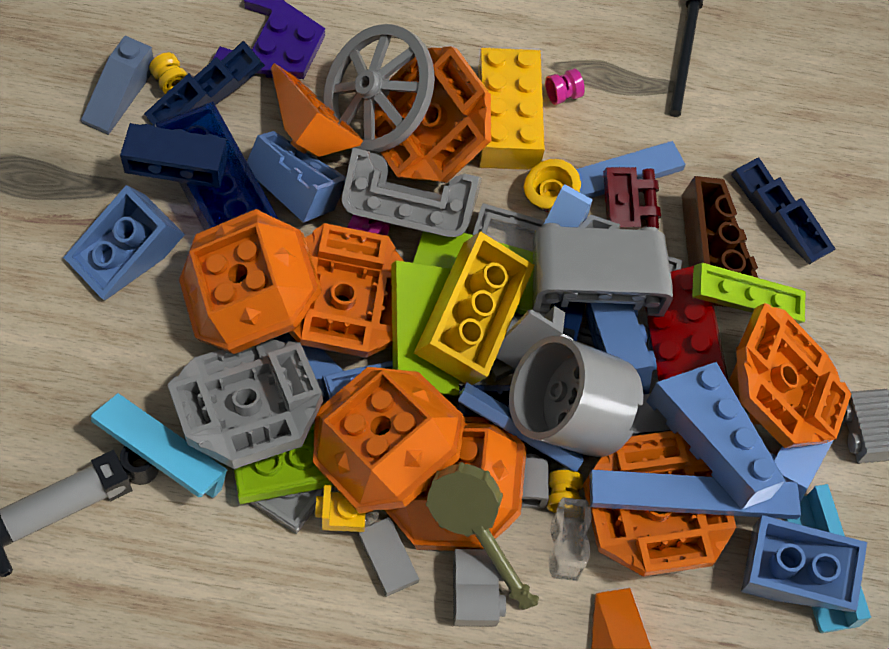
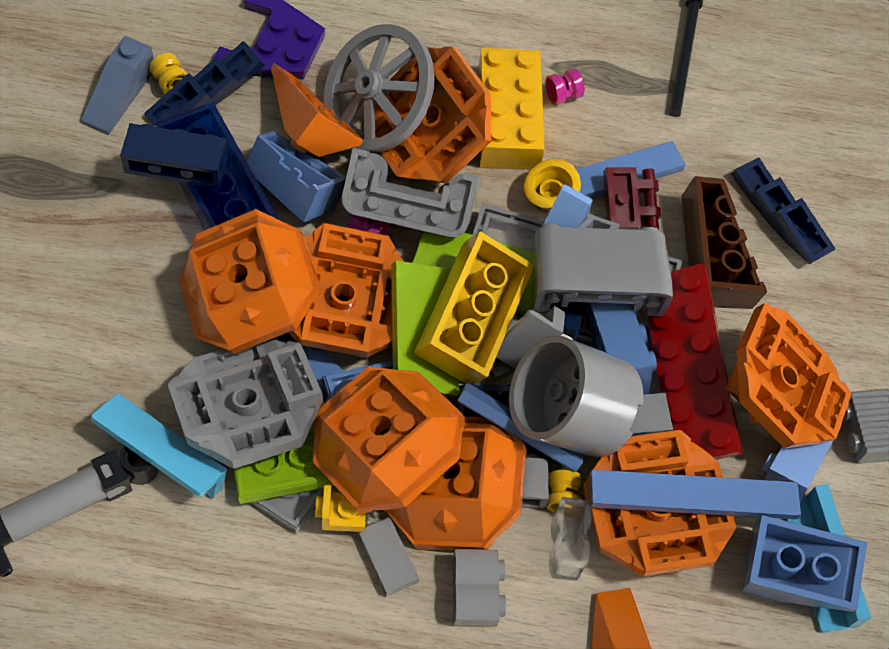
(123, 243): medium blue slope -> none
(467, 503): olive piece -> none
(719, 431): medium blue wedge -> none
(745, 291): lime plate -> none

